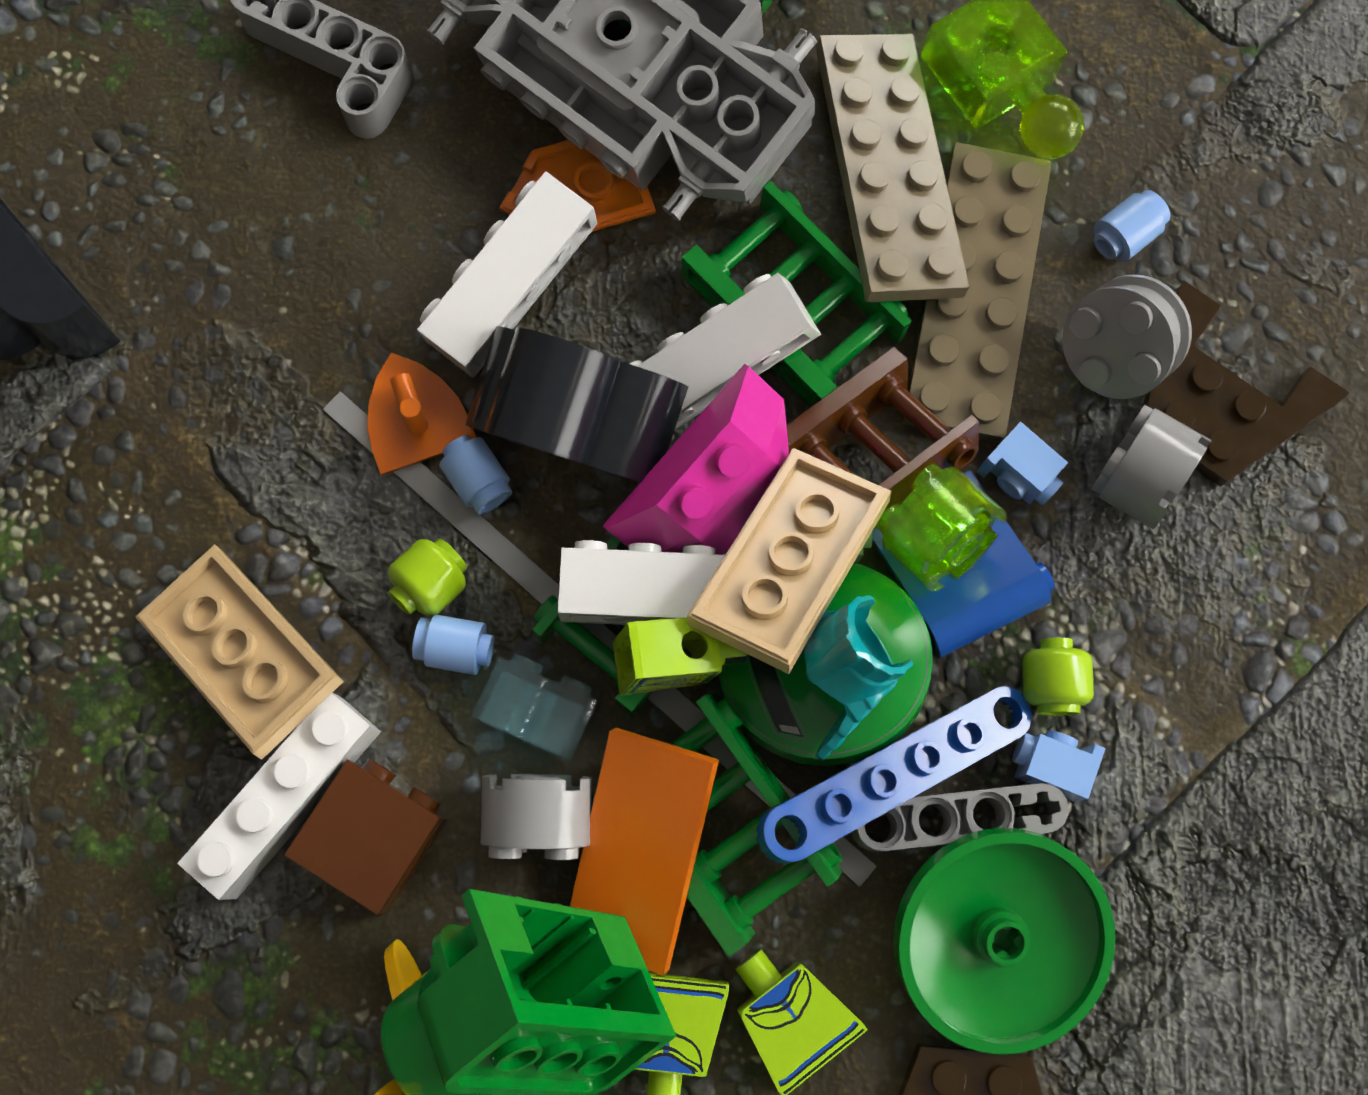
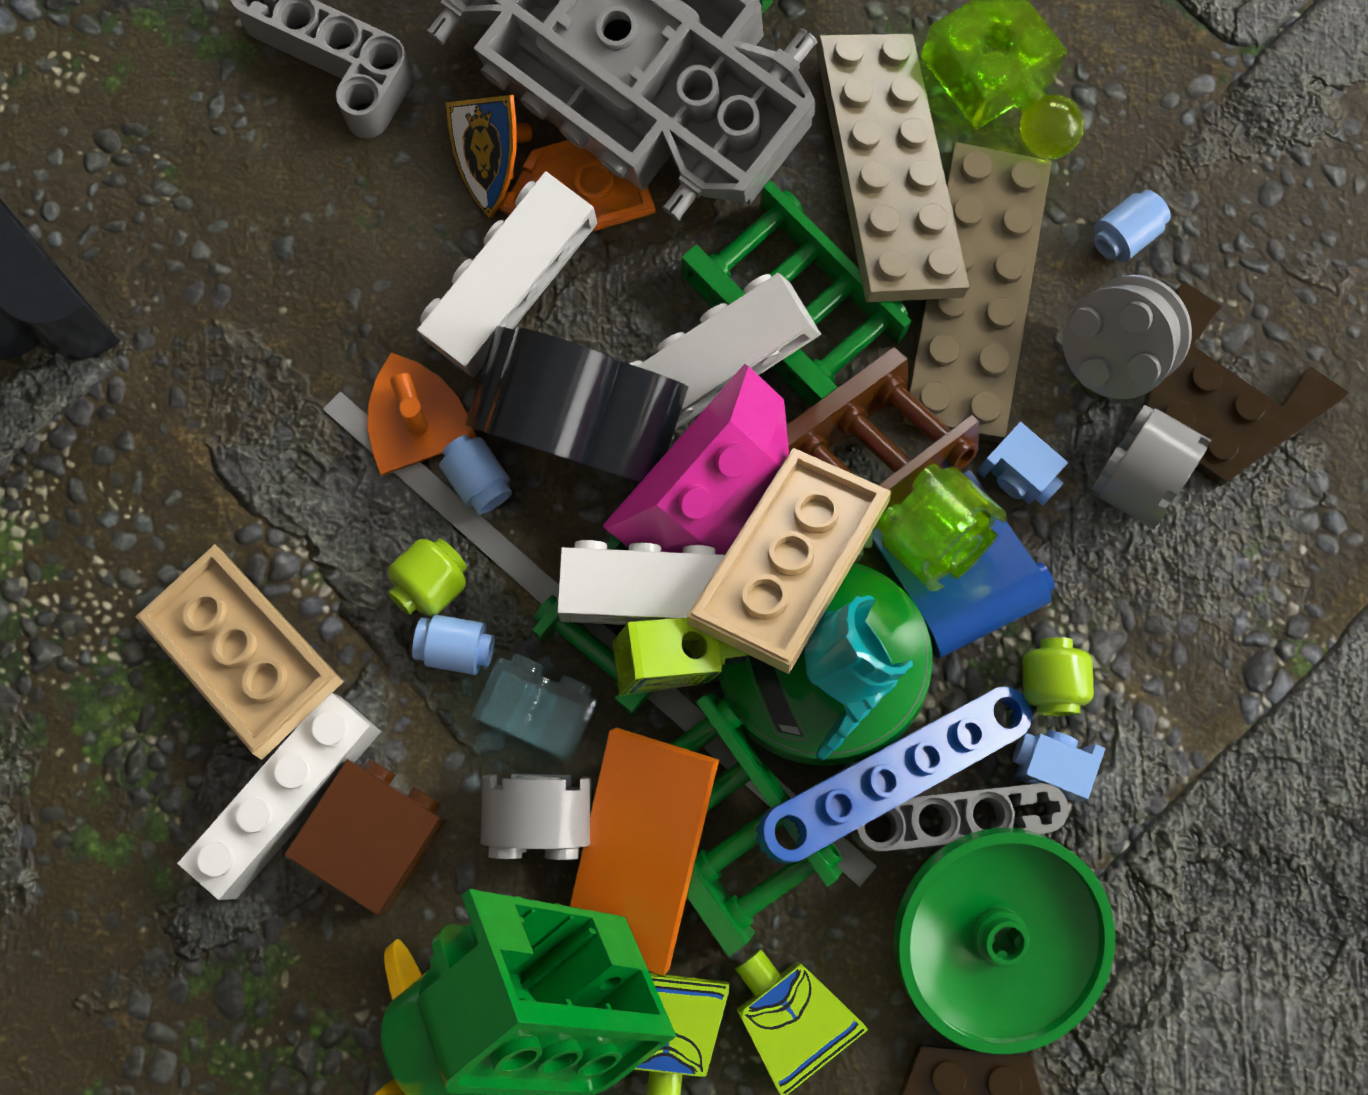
(485, 146): none -> shield

